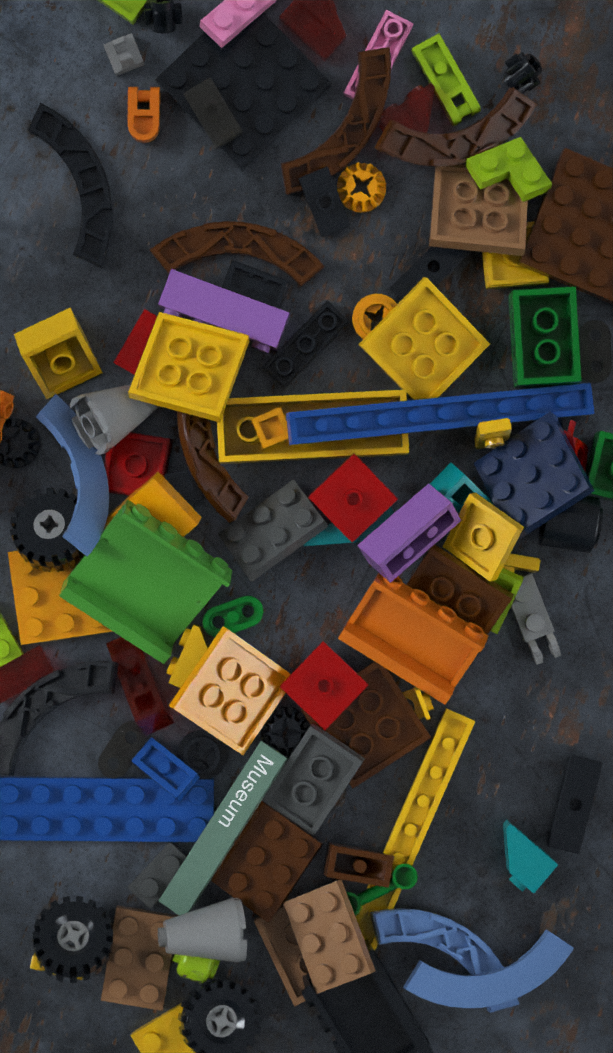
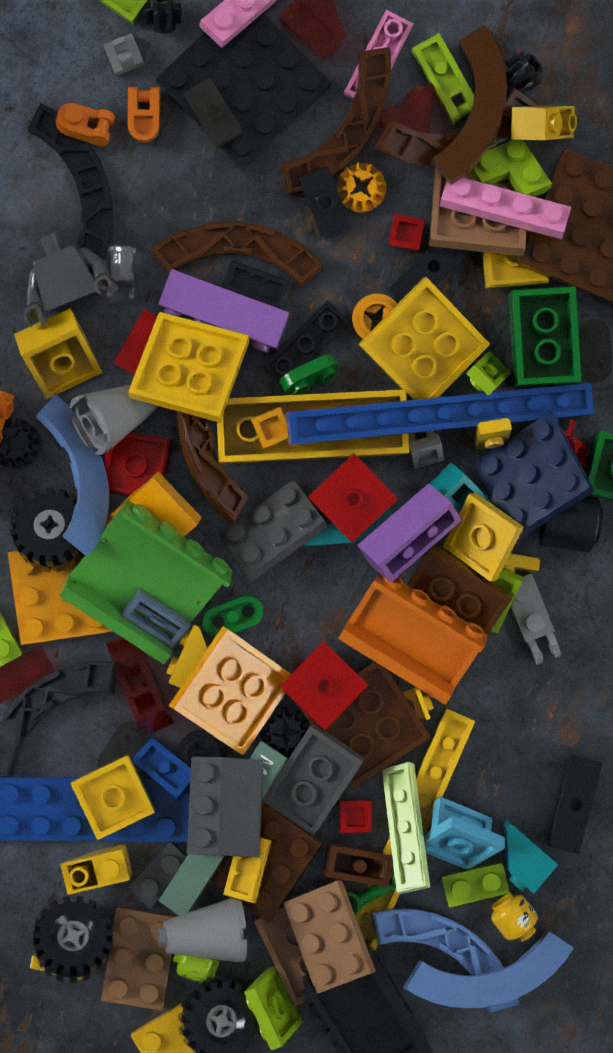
(64, 277): none -> dark grey torso
(73, 122): none -> orange plate
(97, 869): none -> yellow slope
(113, 797): none -> yellow plate
(122, 269): none -> clear piece
(163, 616): none -> sand blue tile
(225, 807): none -> dark grey slope
(246, 874): none -> yellow plate
(273, 1008): none -> lime plate
(303, 377): none -> green plate
(355, 816): none -> red plate
(405, 828): none -> yellowish green tile
(406, 232): none -> red plate
(425, 450): none -> light grey tile
(461, 835): none -> medium azure bracket
(475, 884): none -> lime plate
(486, 111): none -> reddish brown tile
(488, 373): none -> lime plate
(506, 207): none -> bright pink plate
(514, 917): none -> yellow head
(543, 122): none -> yellow slope

